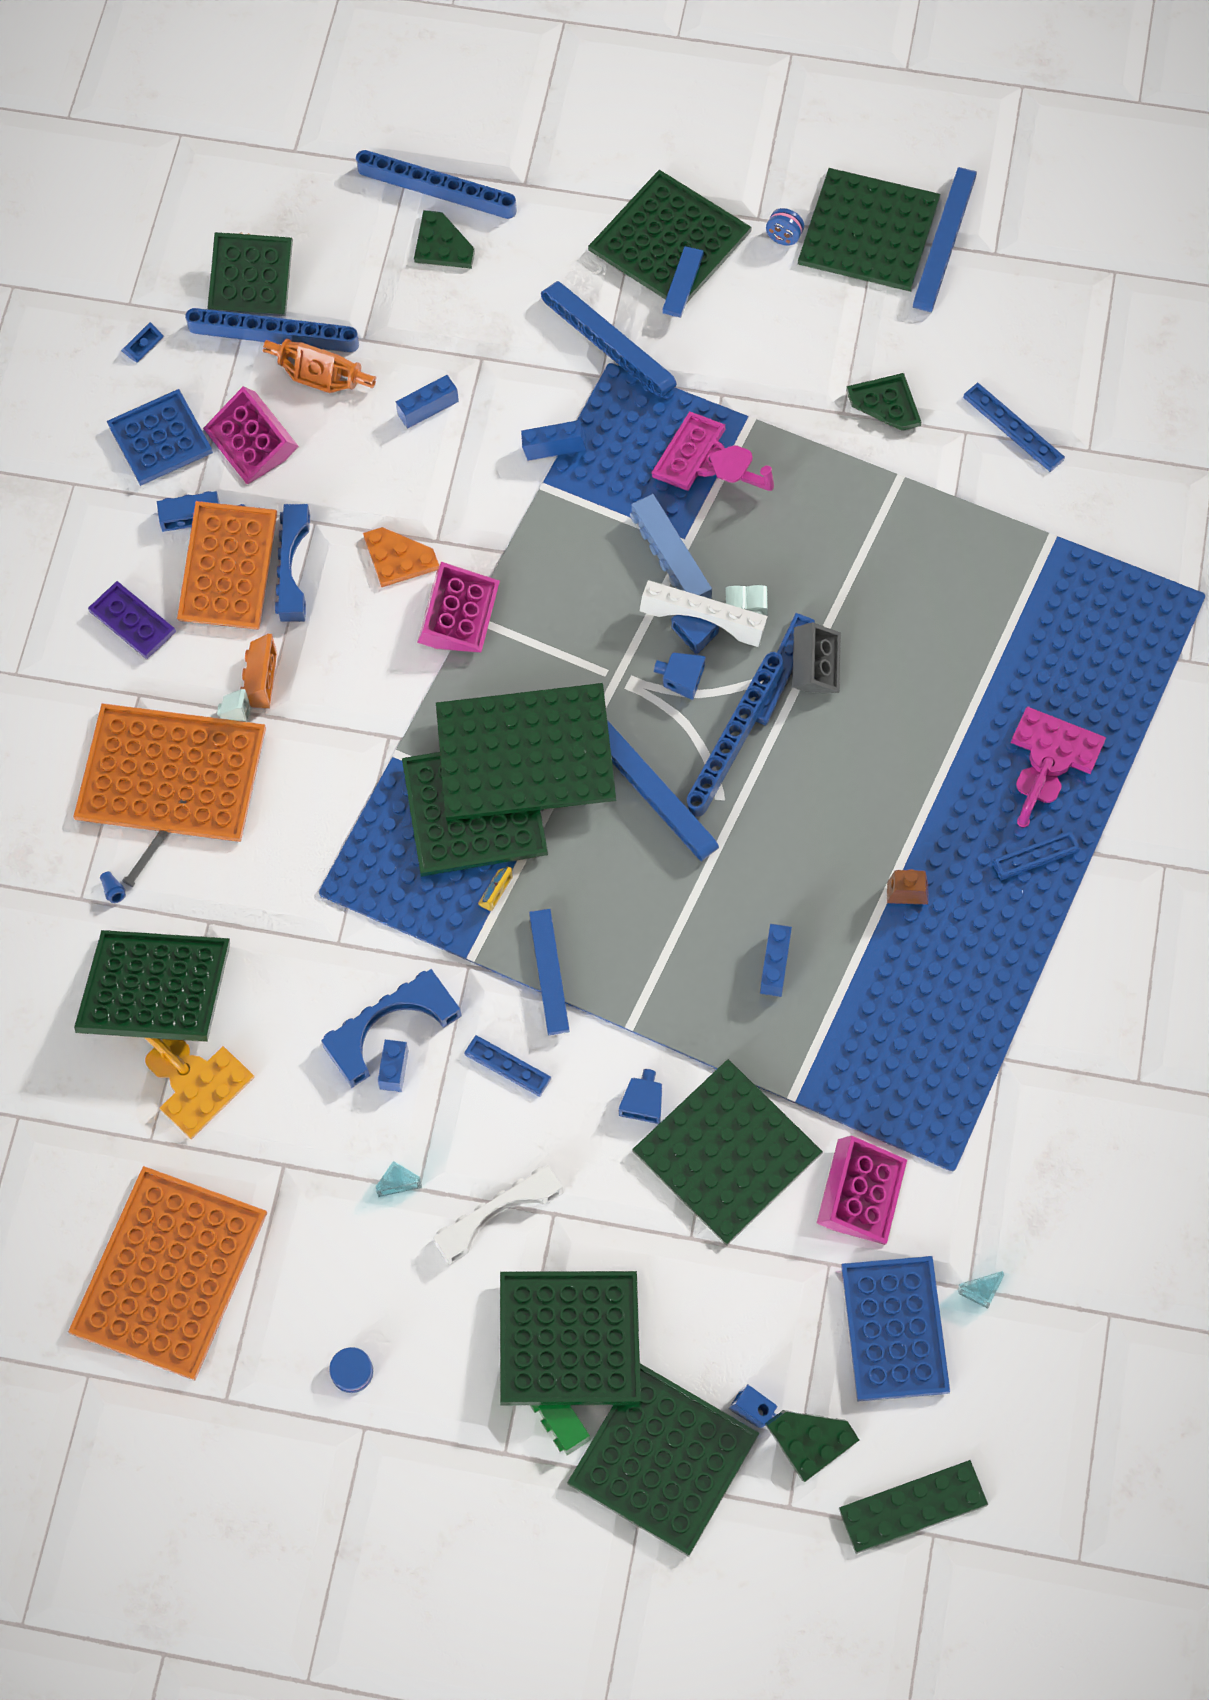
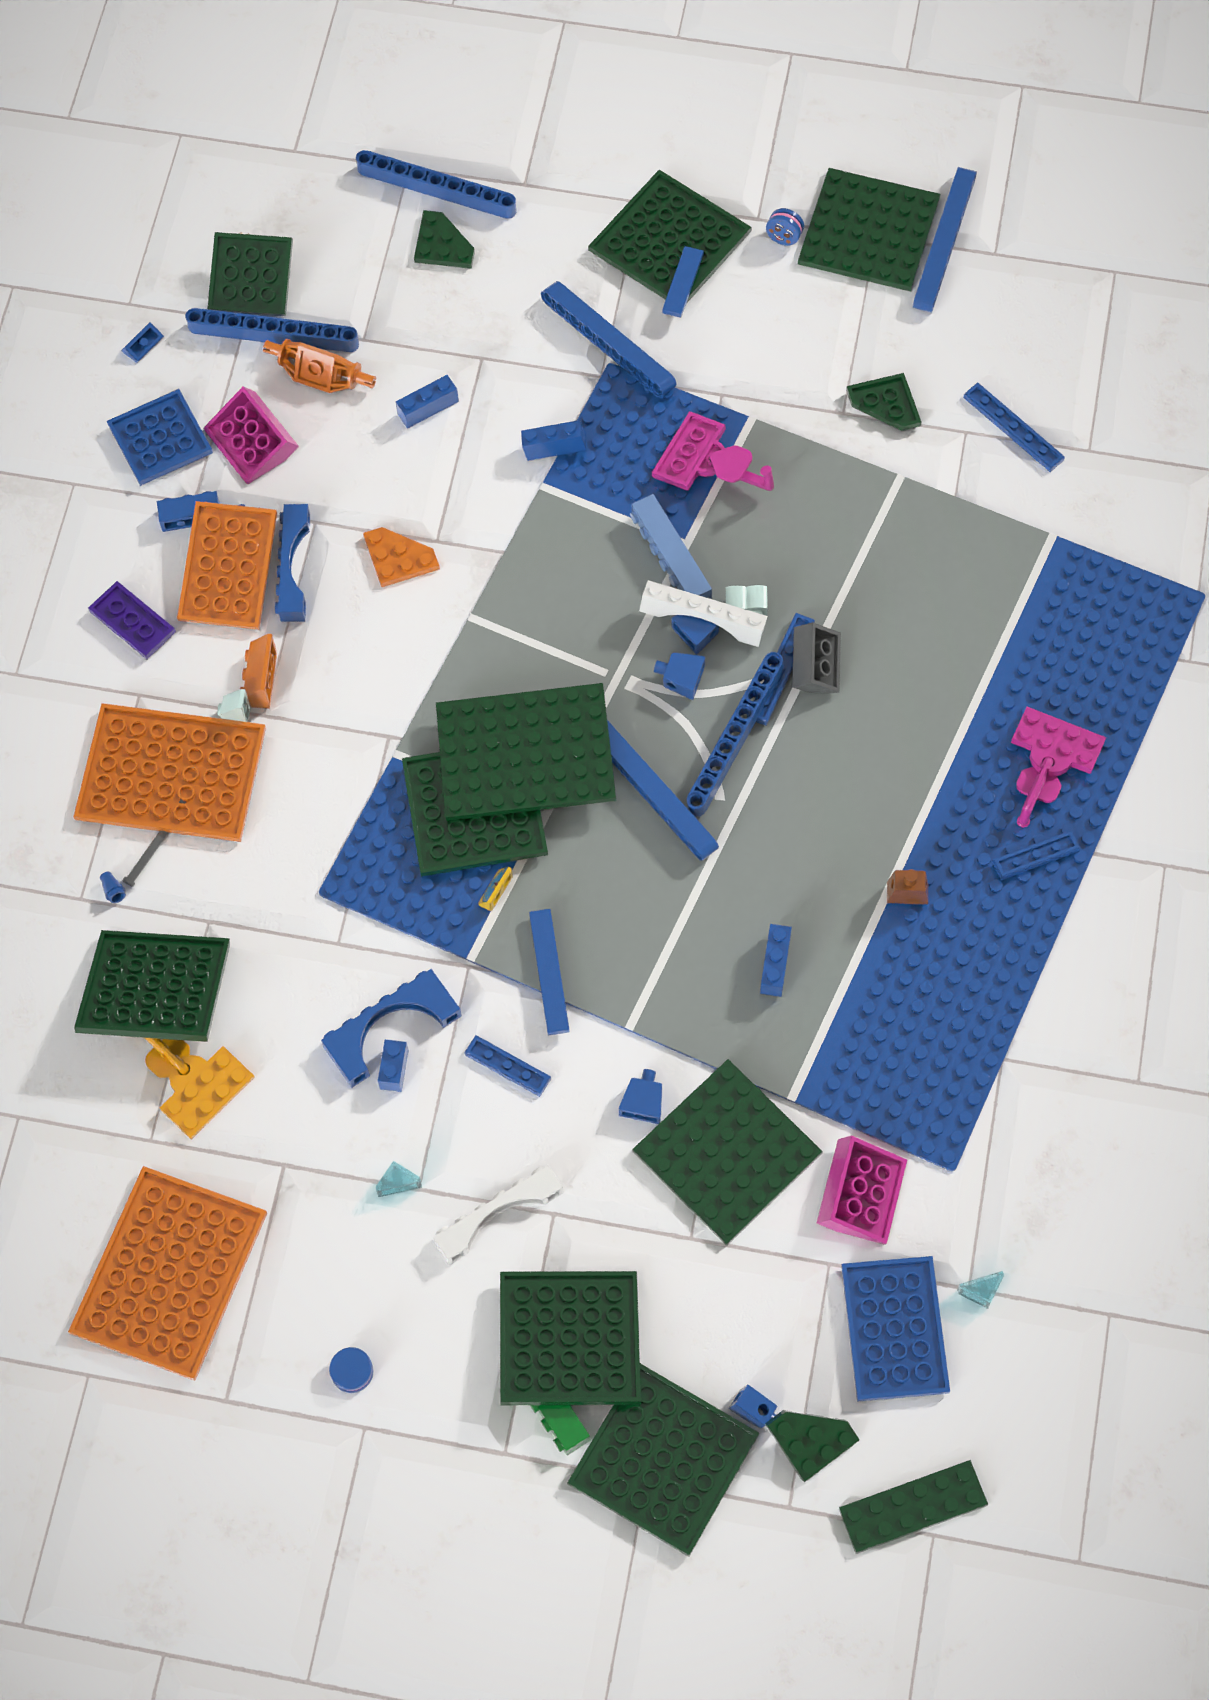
(458, 609): dark pink slope -> none

